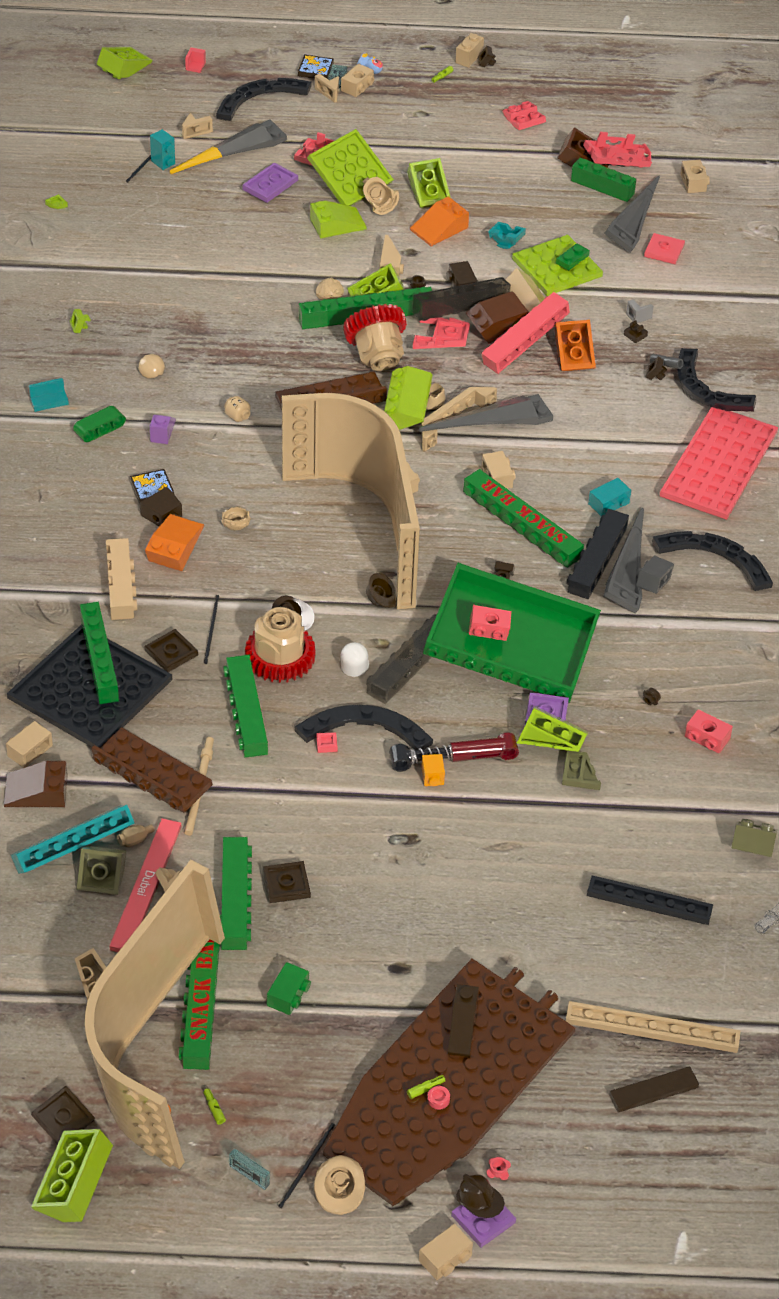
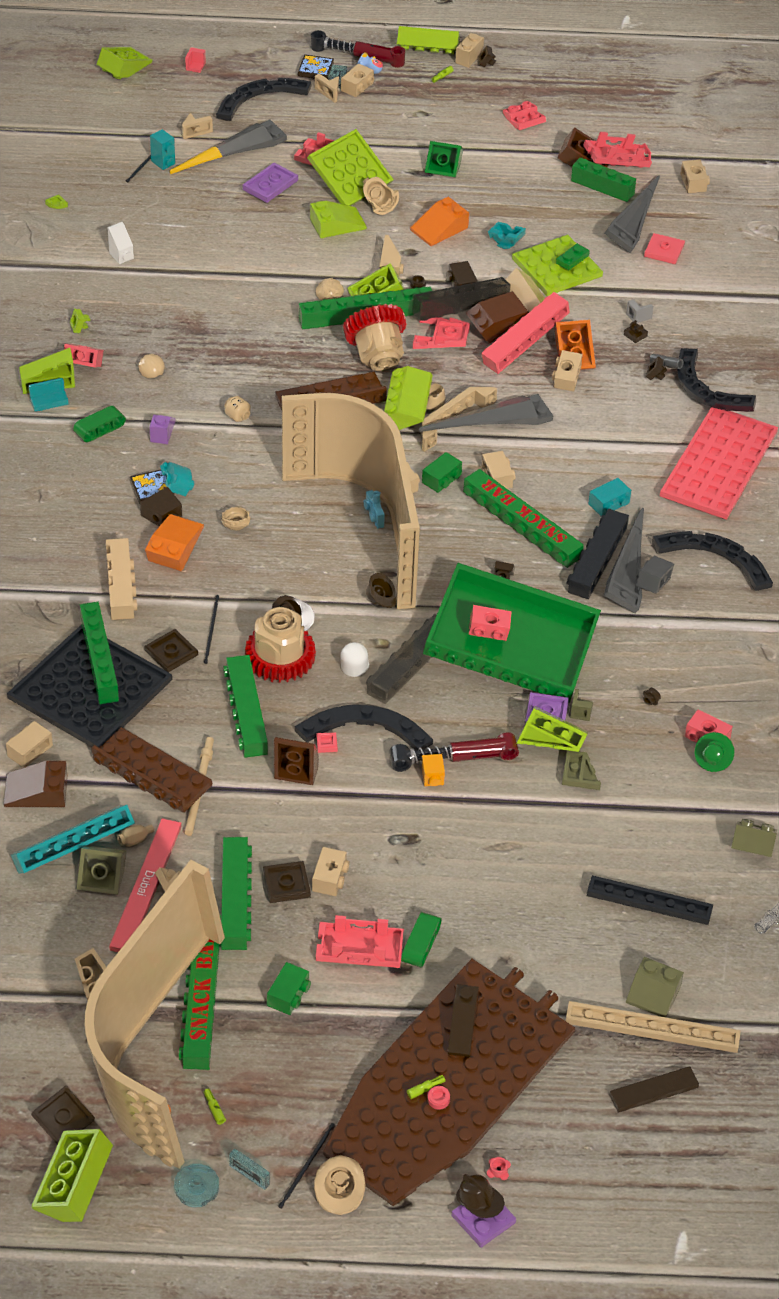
(49, 368): none -> lime wedge
(85, 355): none -> coral brick
(119, 243): none -> white slope
(178, 478): none -> teal cylinder
(199, 1194): none -> clear light blue plate
(295, 761): none -> reddish brown slope
(329, 871): none -> tan brick
(360, 946): none -> coral piece
(373, 505): none -> medium azure plate
(393, 55): none -> piece
(421, 939): none -> green beam
(428, 39): none -> lime slope
(428, 182): lime slope -> none
(442, 472): none -> green brick
(443, 159): none -> green slope
(446, 1252): tan brick -> none
(567, 371): none -> tan brick
(581, 708): none -> olive panel
(655, 987): none -> olive slope
(714, 752): none -> green plate

